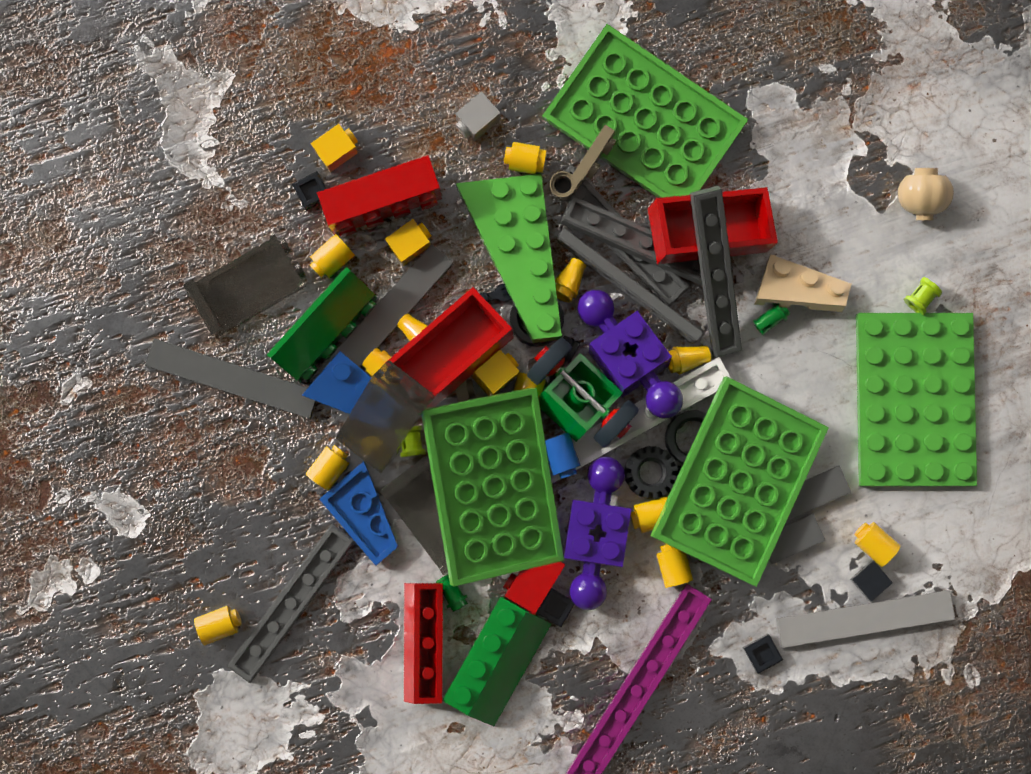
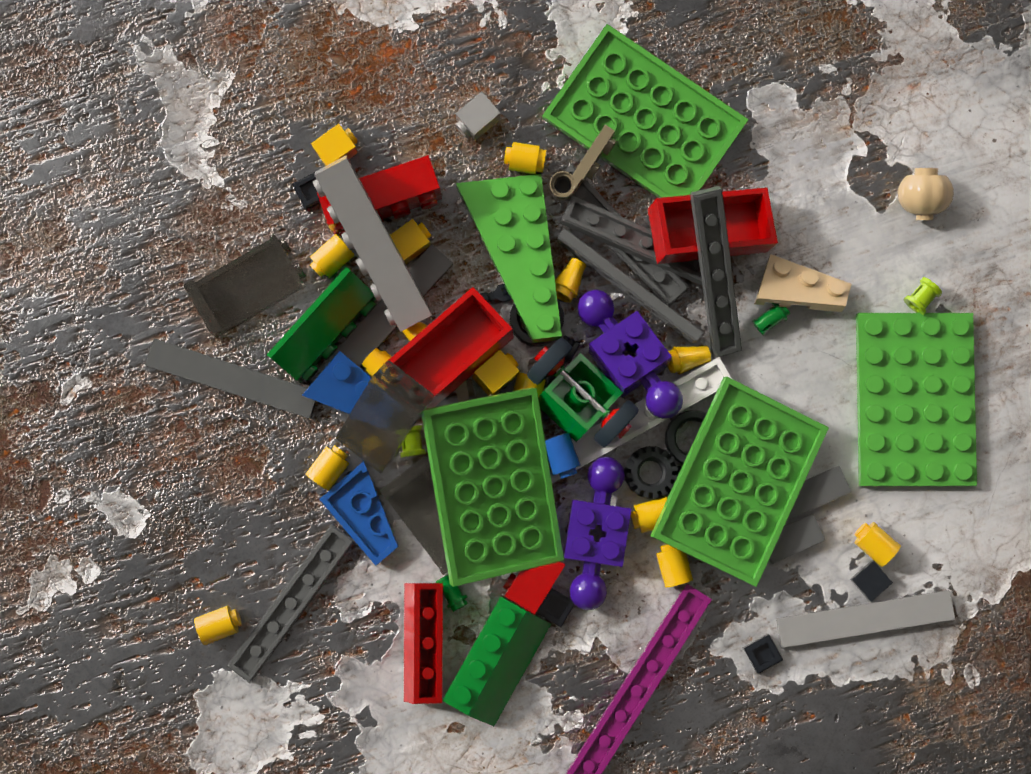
(372, 243): none -> light grey brick

